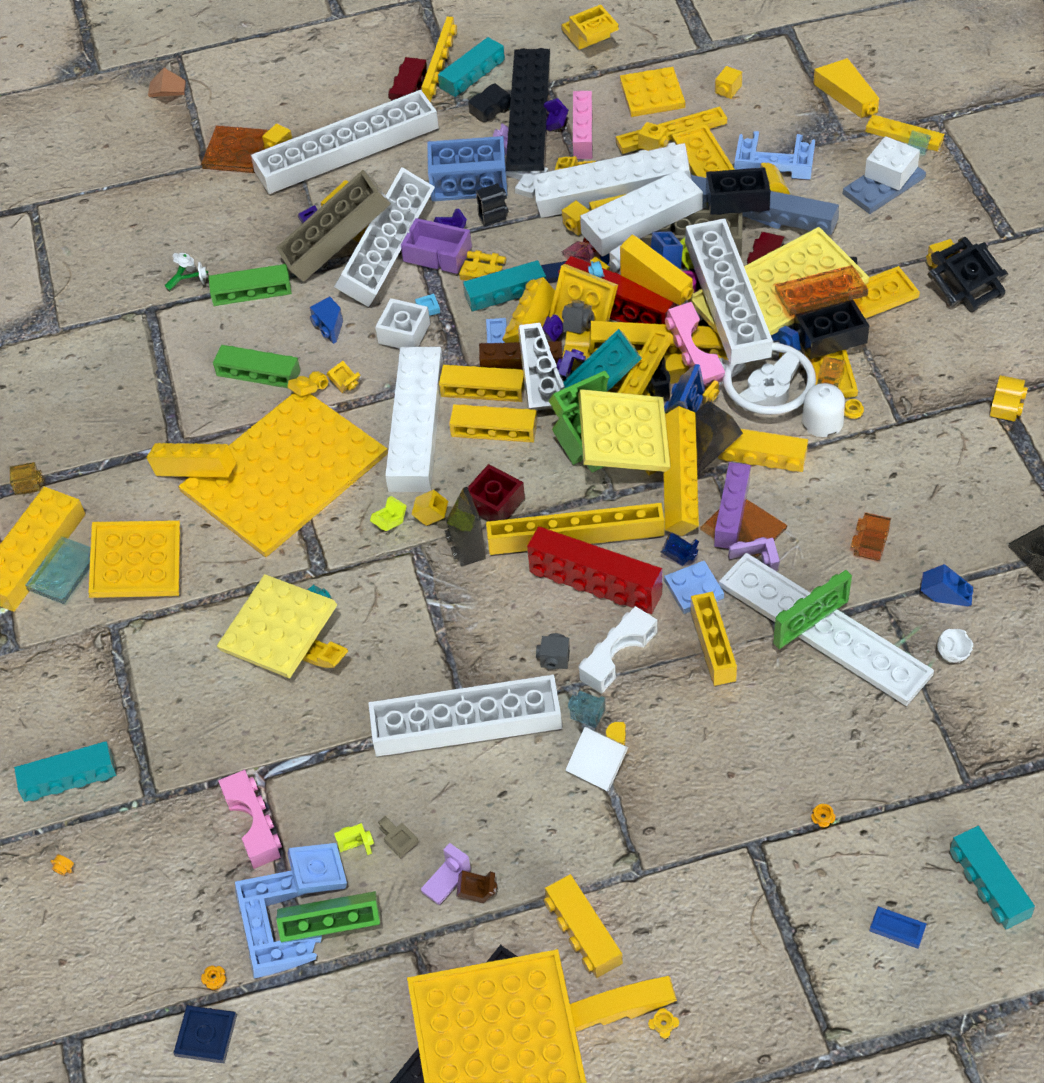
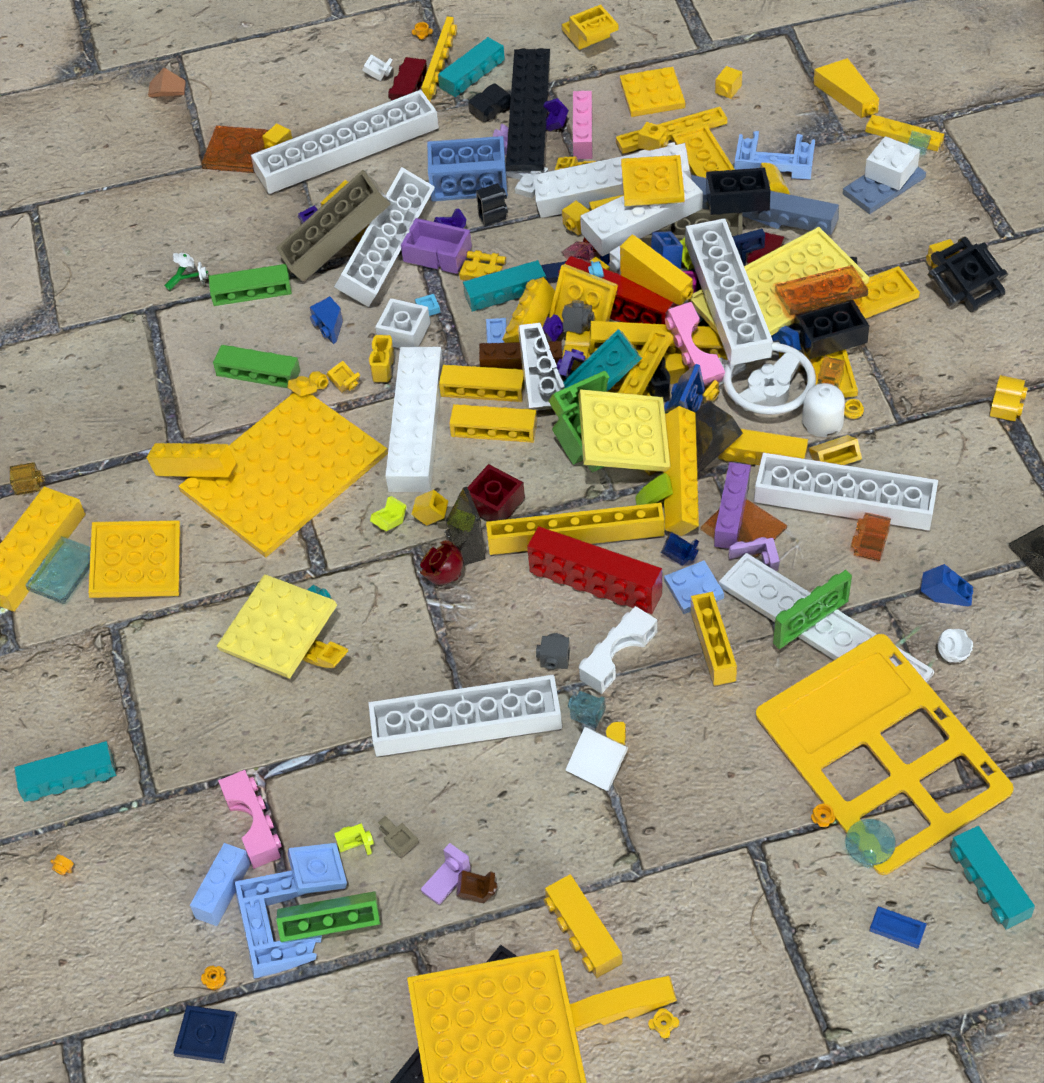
(219, 884): none -> light blue brick
(377, 68): none -> white bracket
(381, 358): none -> yellow brick
(422, 30): none -> light orange plate
(442, 564): none -> dark red cylinder
(652, 180): none -> yellow plate
(655, 490): none -> lime slope
(749, 242): none -> dark blue plate
(837, 451): none -> yellow brick
(845, 490): none -> white brick
(851, 706): none -> yellow door
(870, 842): none -> clear light blue dish

